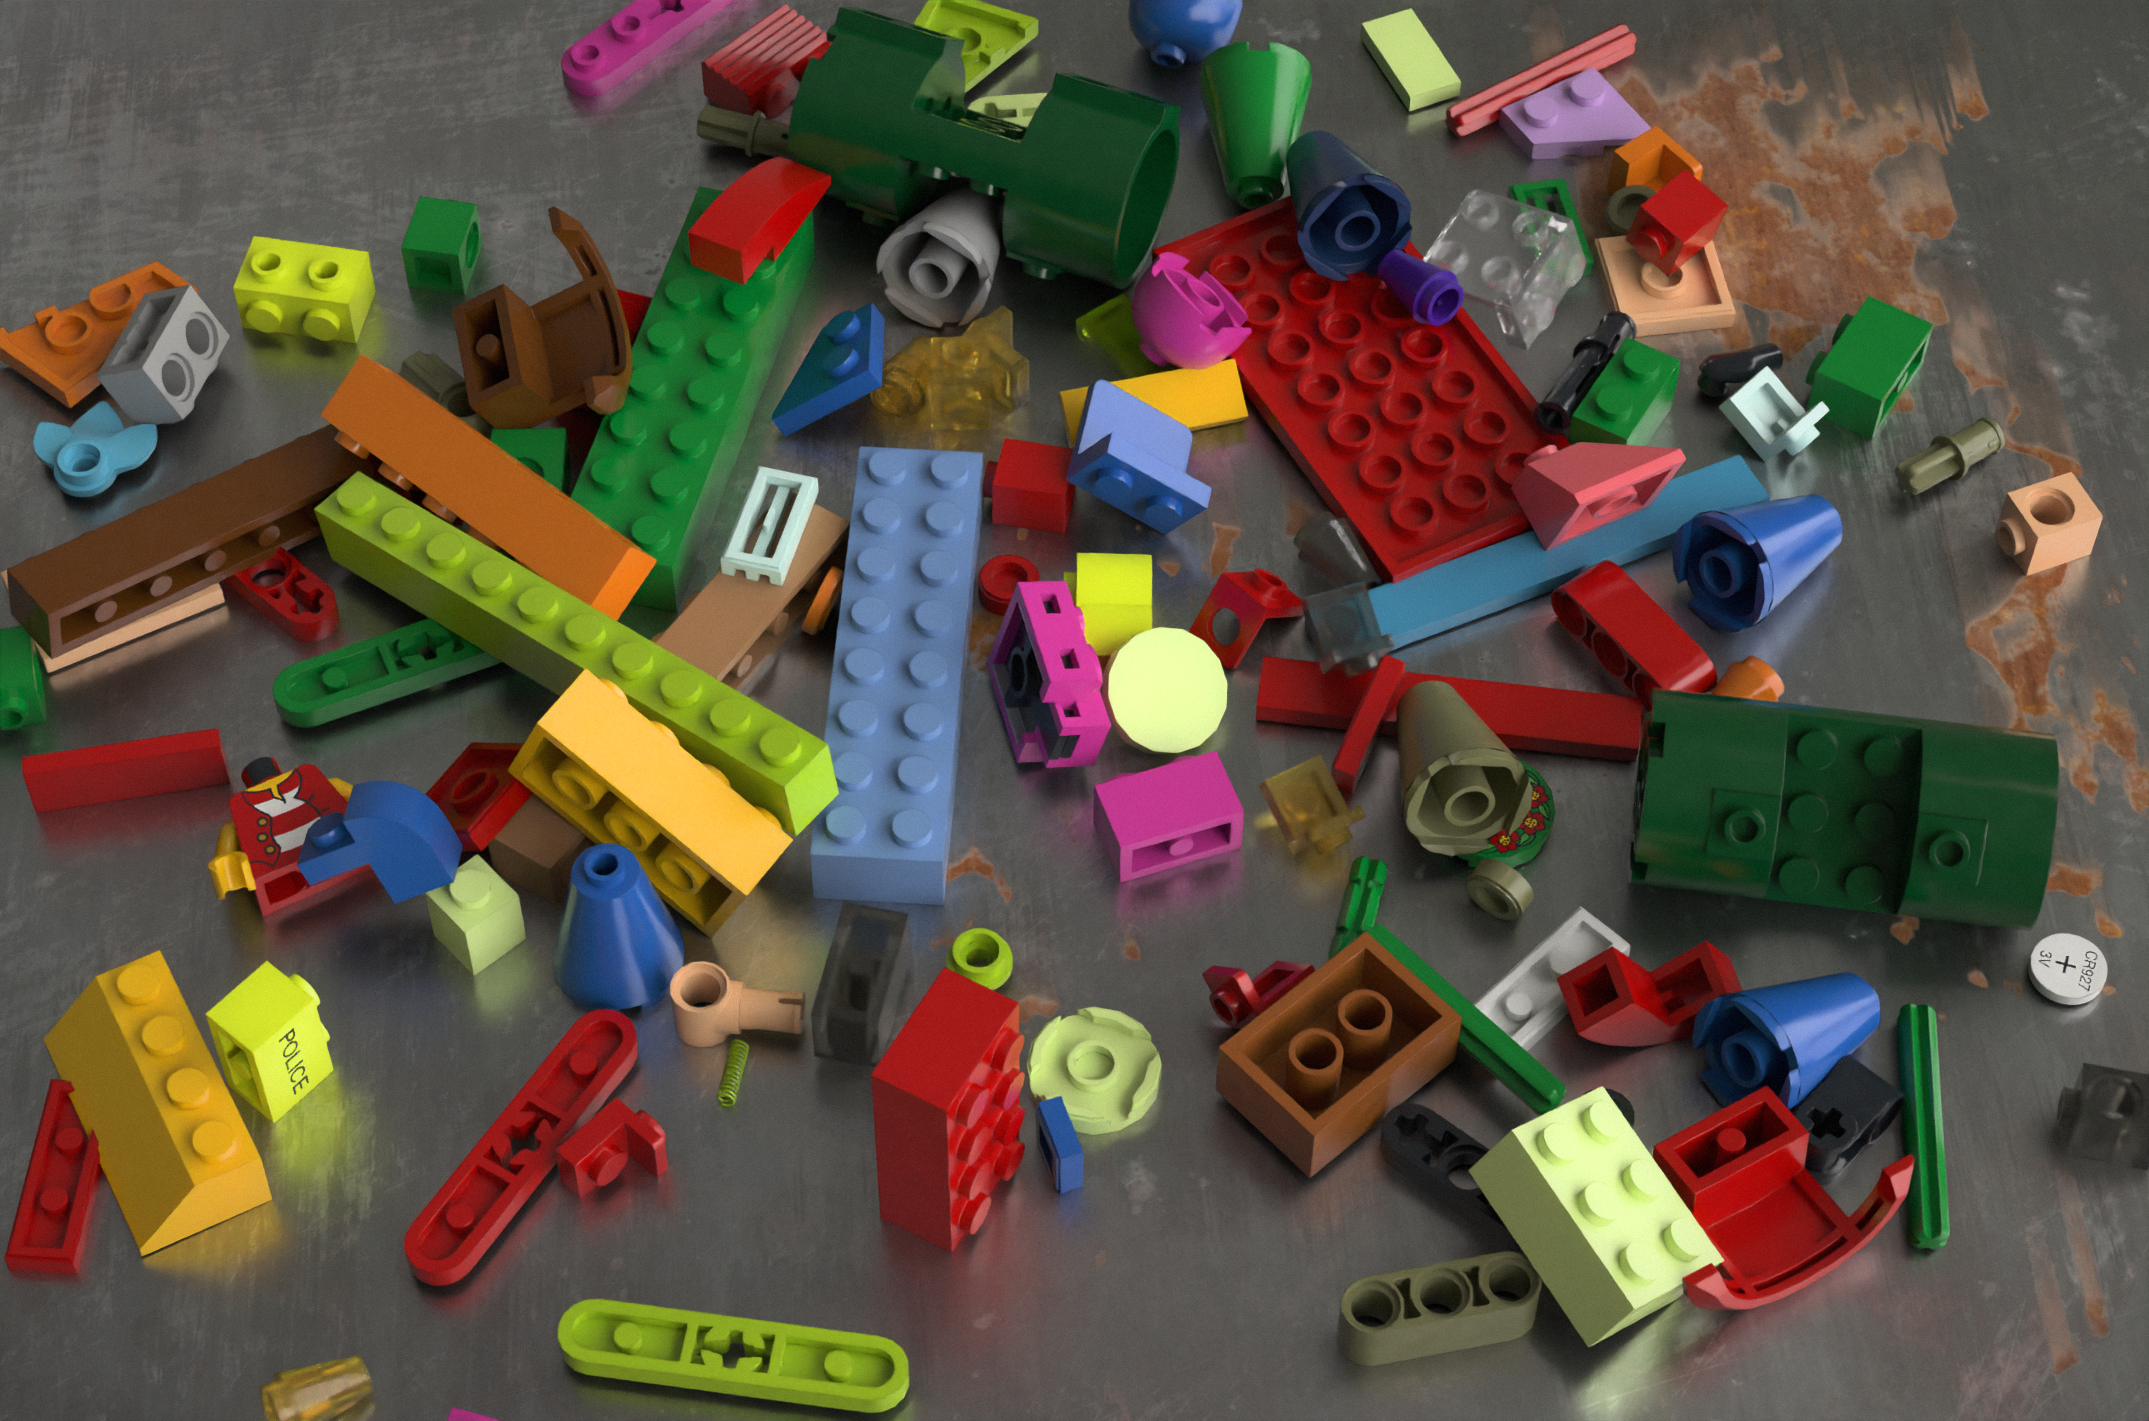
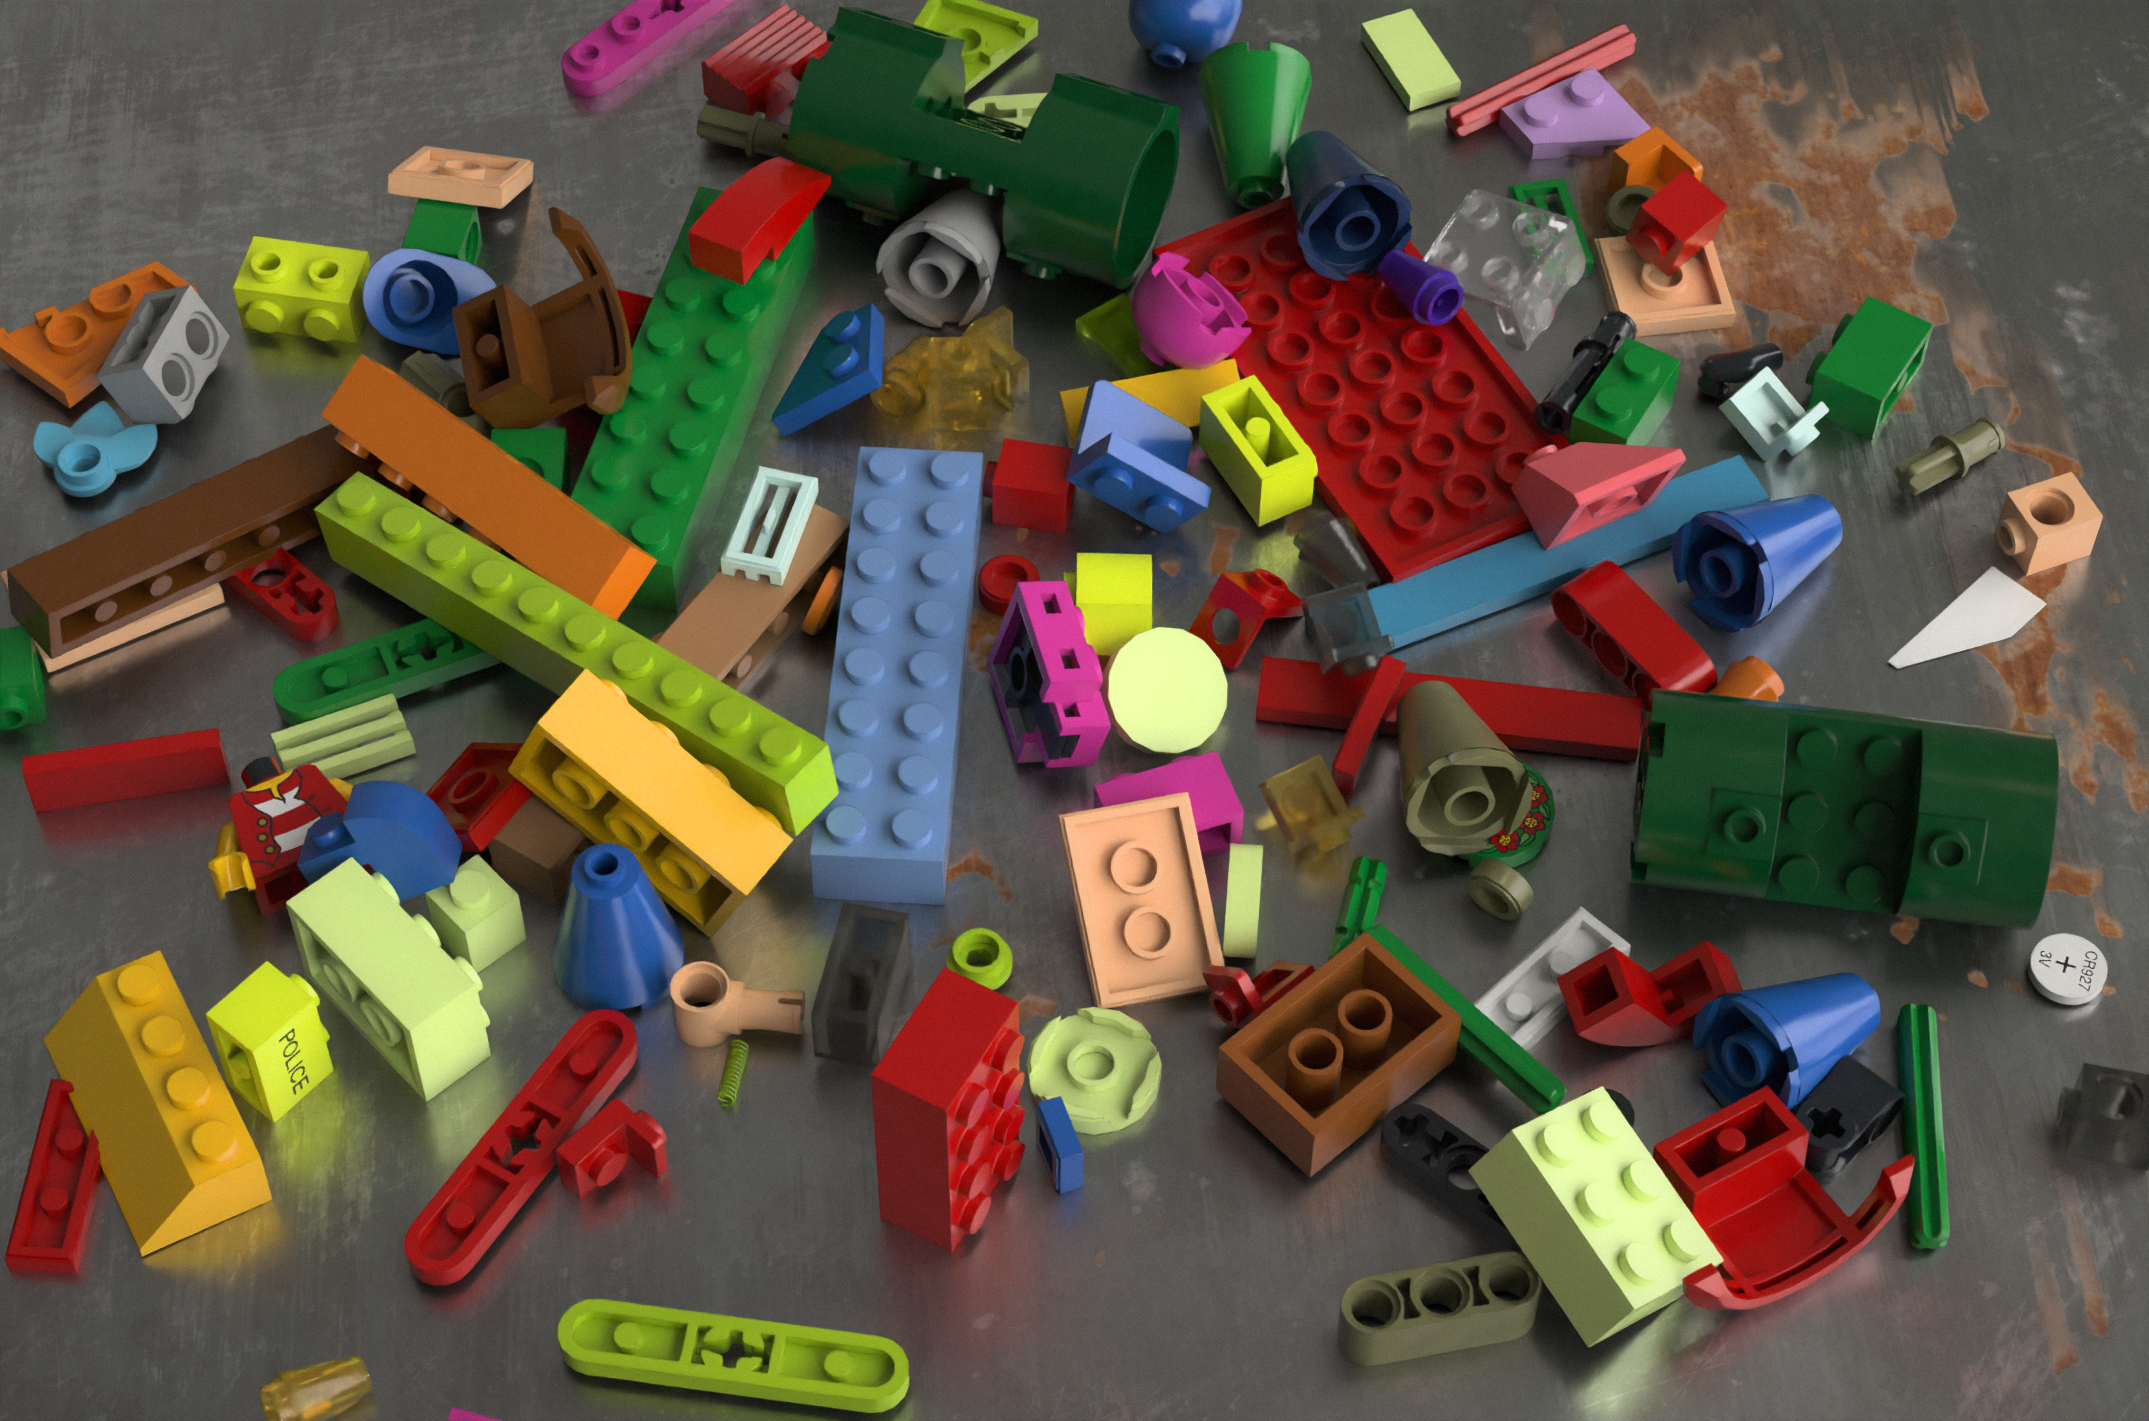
(340, 735): none -> yellowish green tile
(391, 977): none -> yellowish green brick
(413, 296): none -> blue piece
(461, 177): none -> light nougat tile
(1141, 900): none -> light nougat tile
(1243, 900): none -> yellowish green beam
(1257, 450): none -> neon yellow brick
(1981, 615): none -> white sticker

